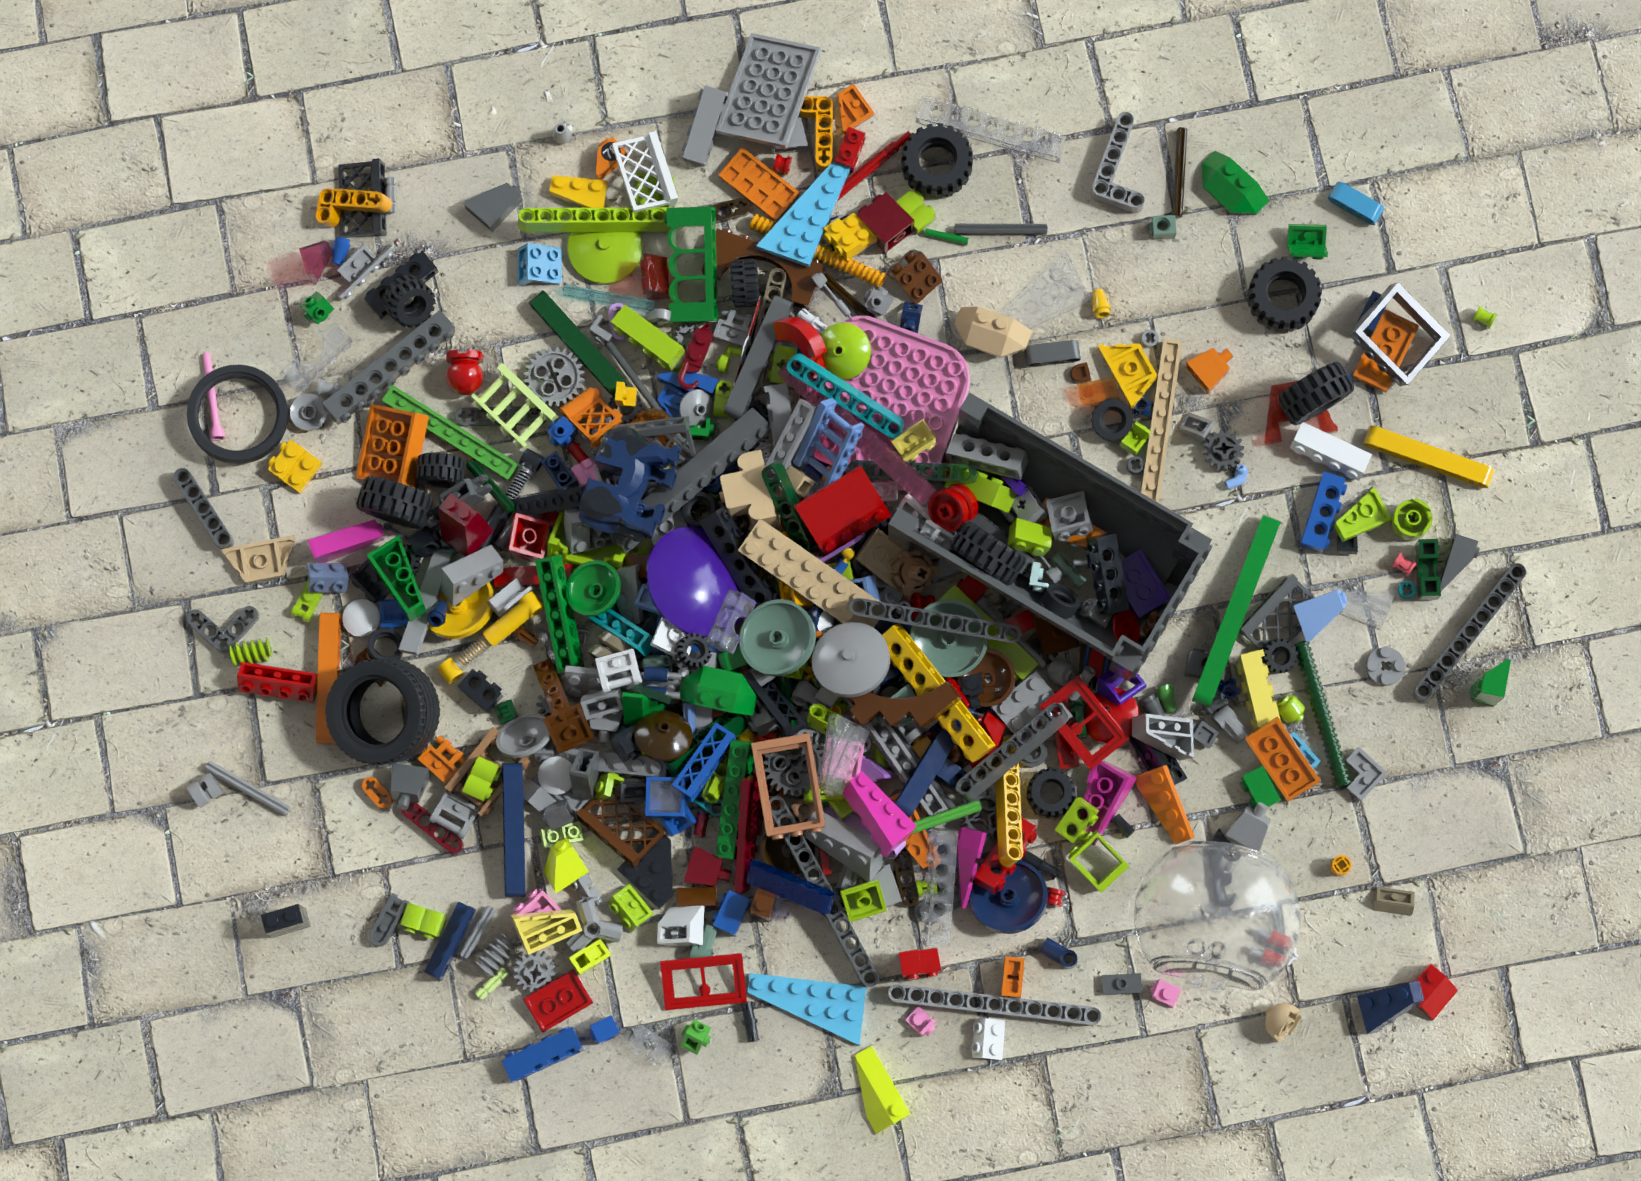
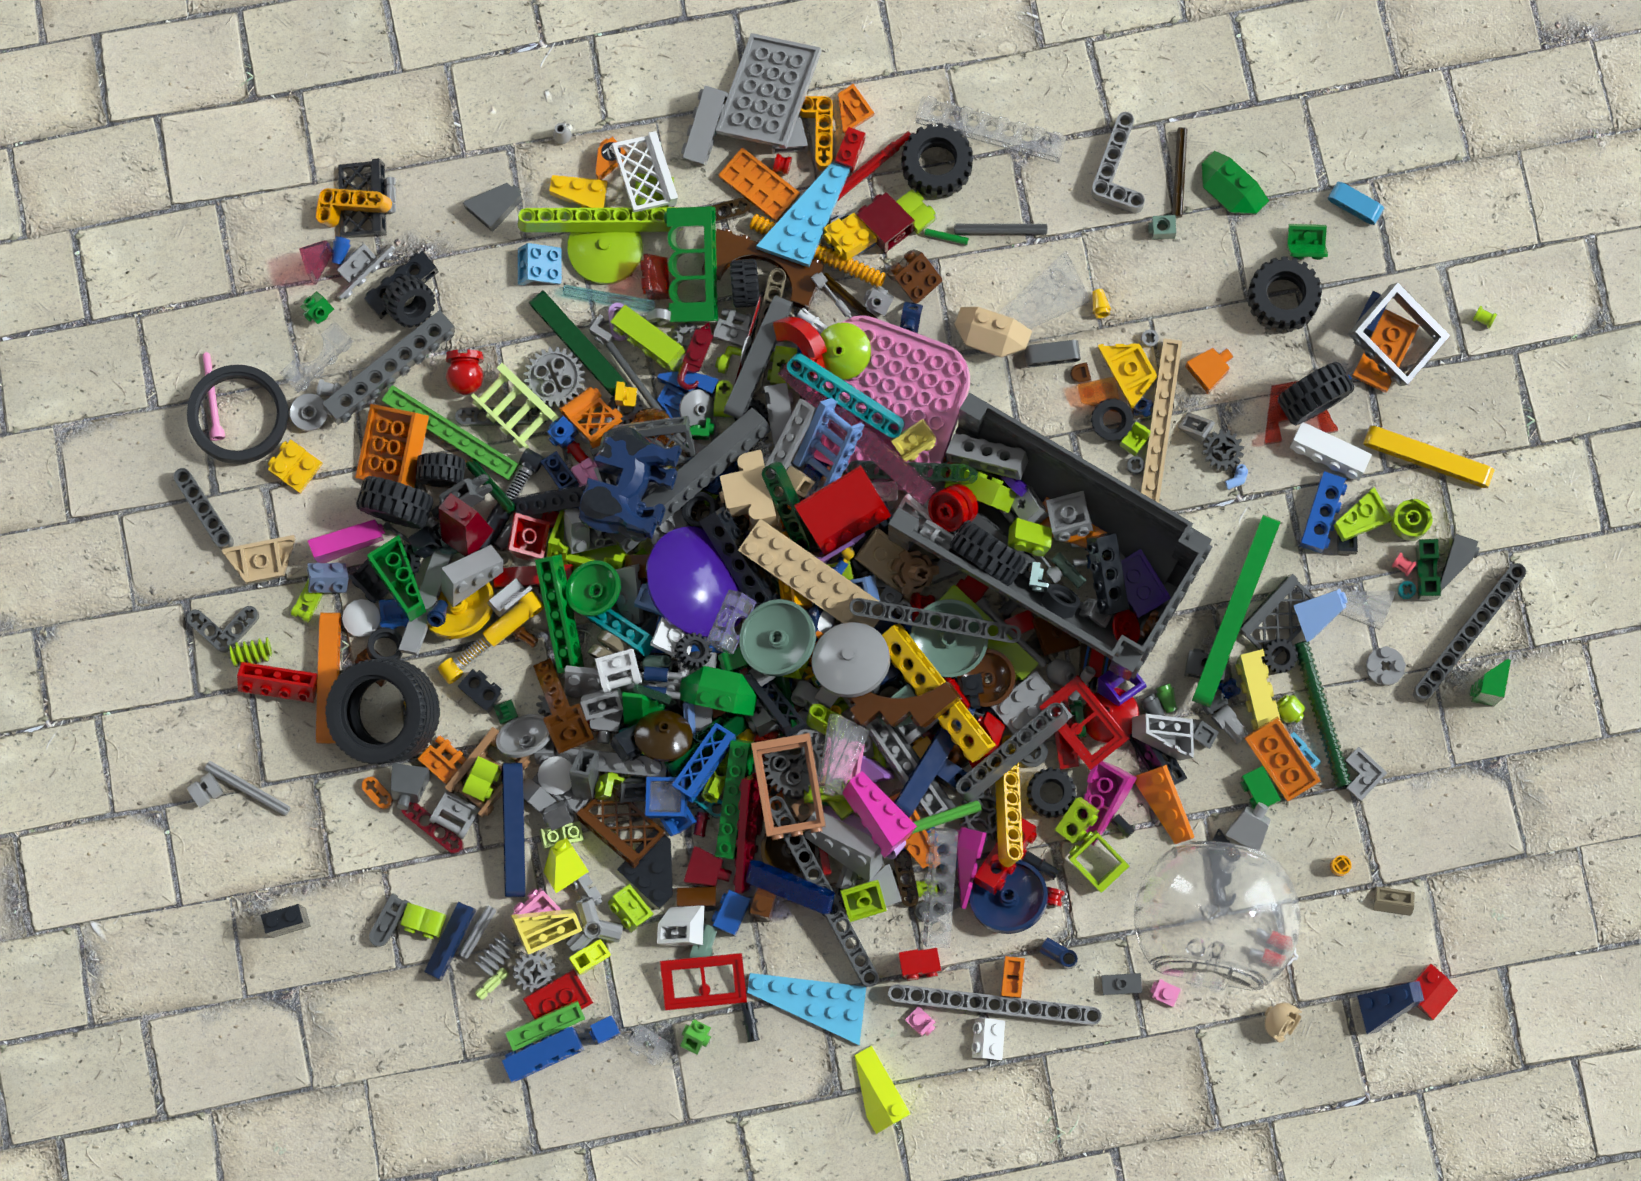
(545, 1025): none -> bright green plate

